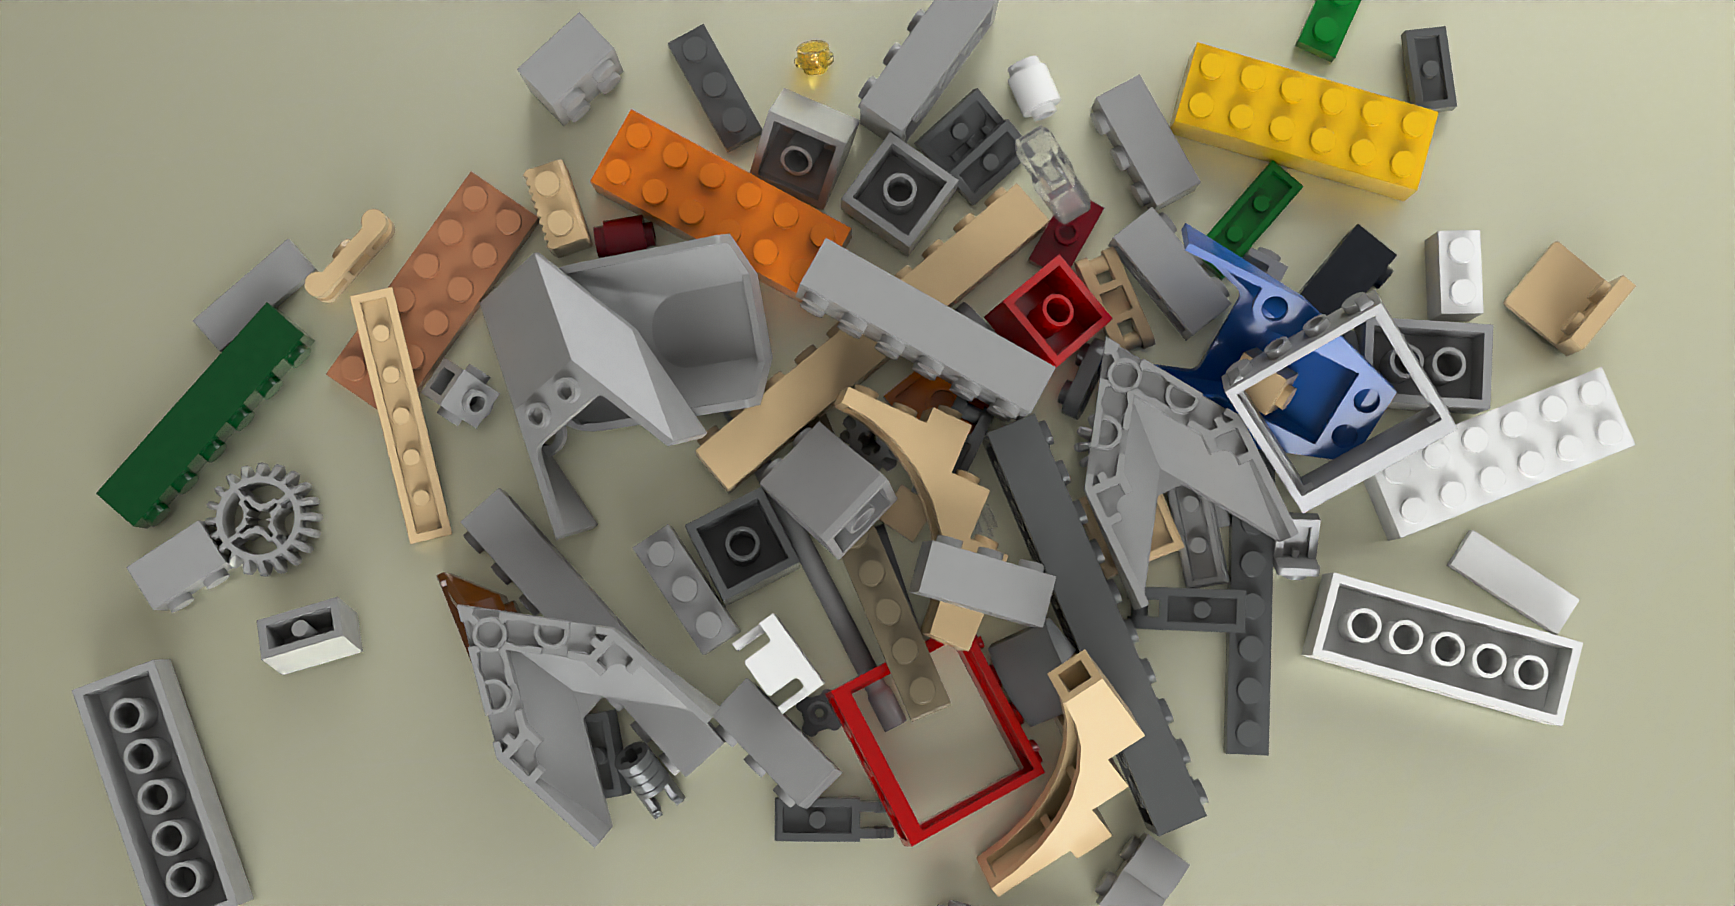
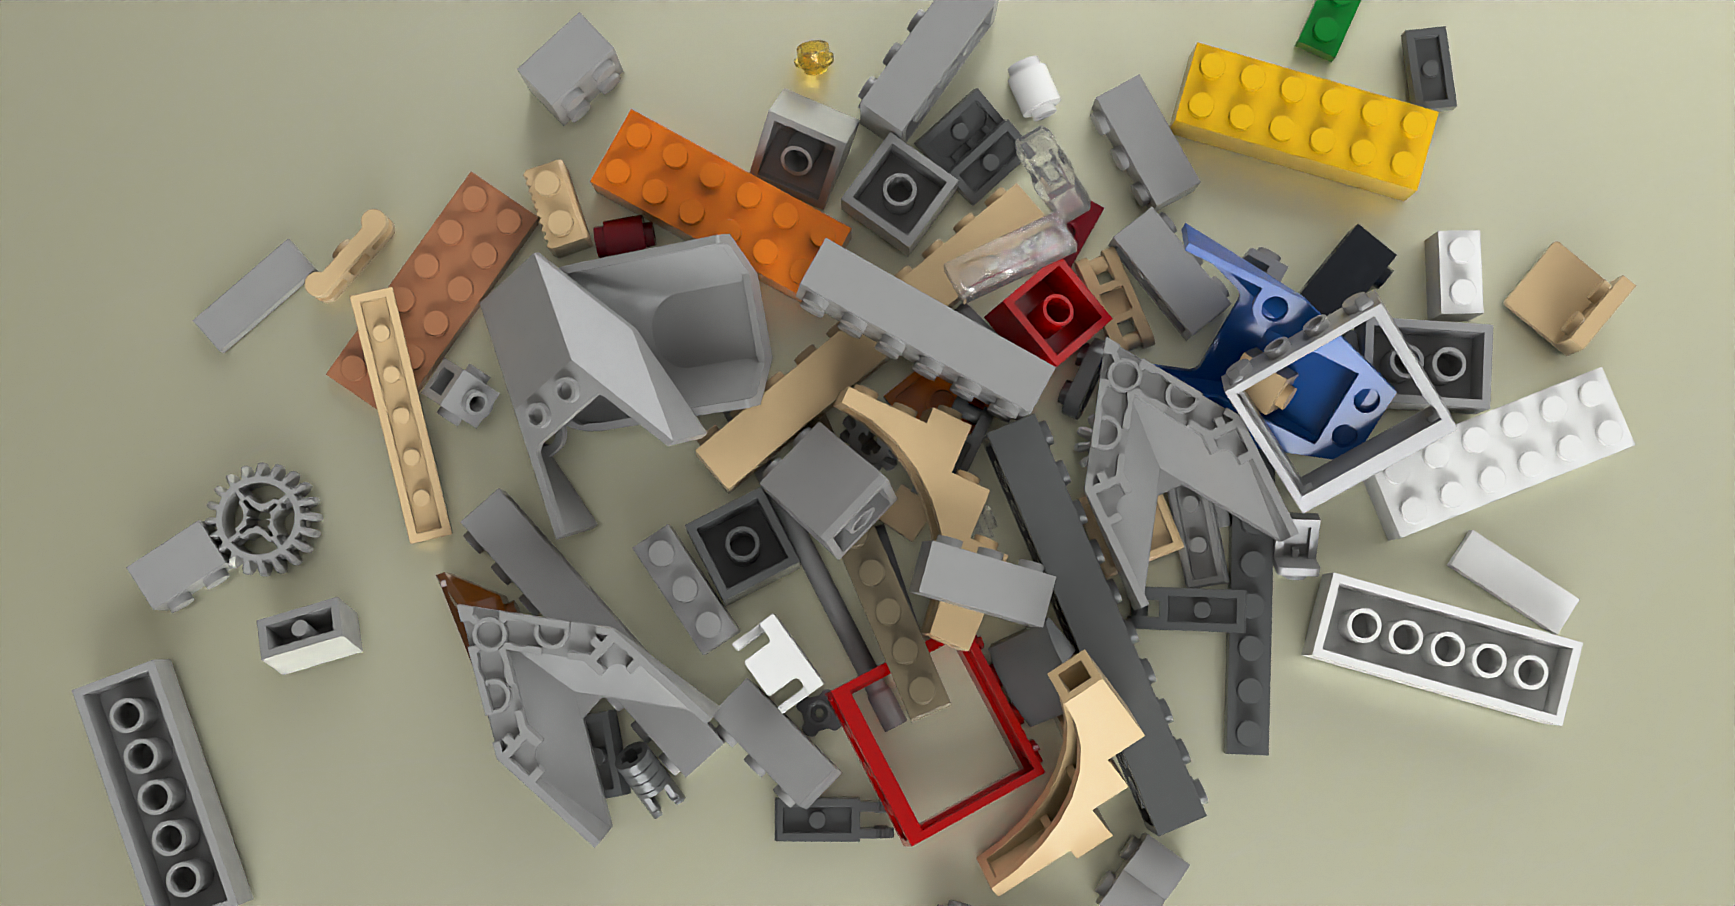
(206, 417): dark green brick -> none
(715, 88): dark grey plate -> none
(1010, 257): none -> clear plate
(1254, 212): green tile -> none

